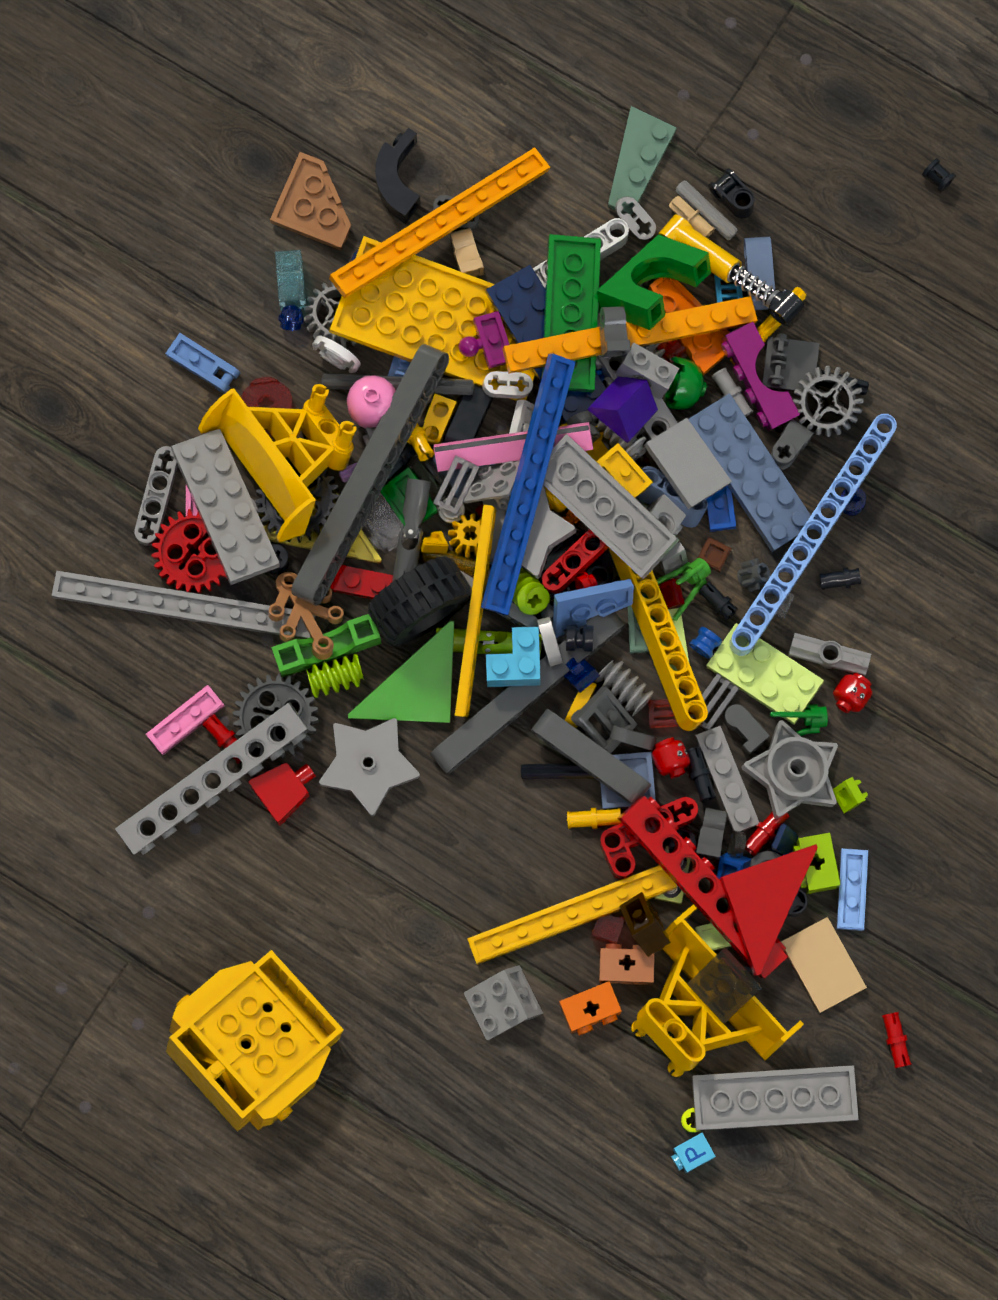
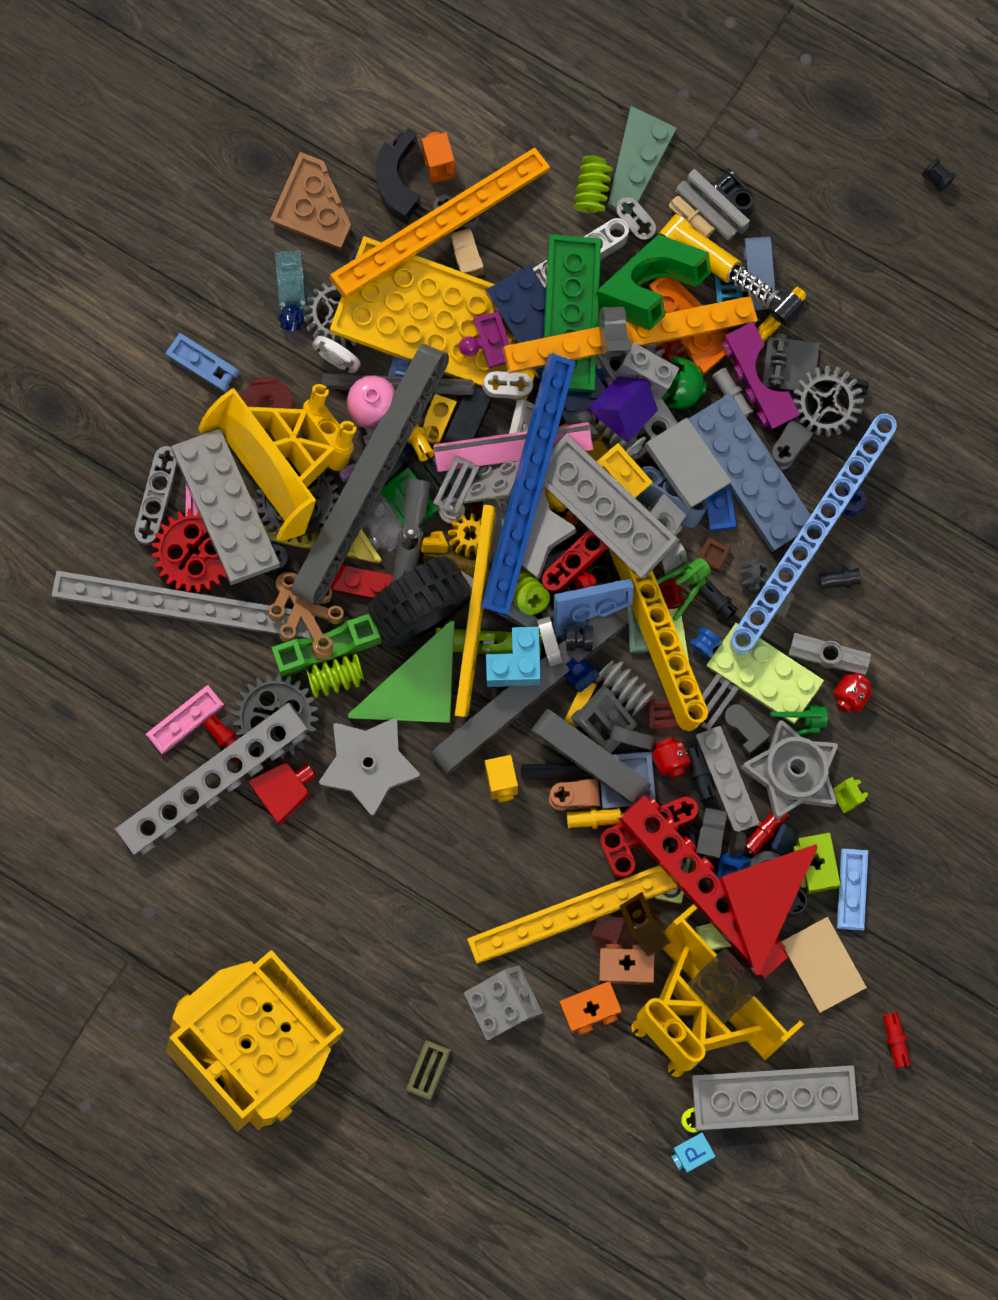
(437, 1048): none -> olive tile
(438, 157): none -> orange brick
(501, 778): none -> yellow brick
(581, 795): none -> nougat piece
(592, 185): none -> lime piece
(714, 197): none -> light grey tile

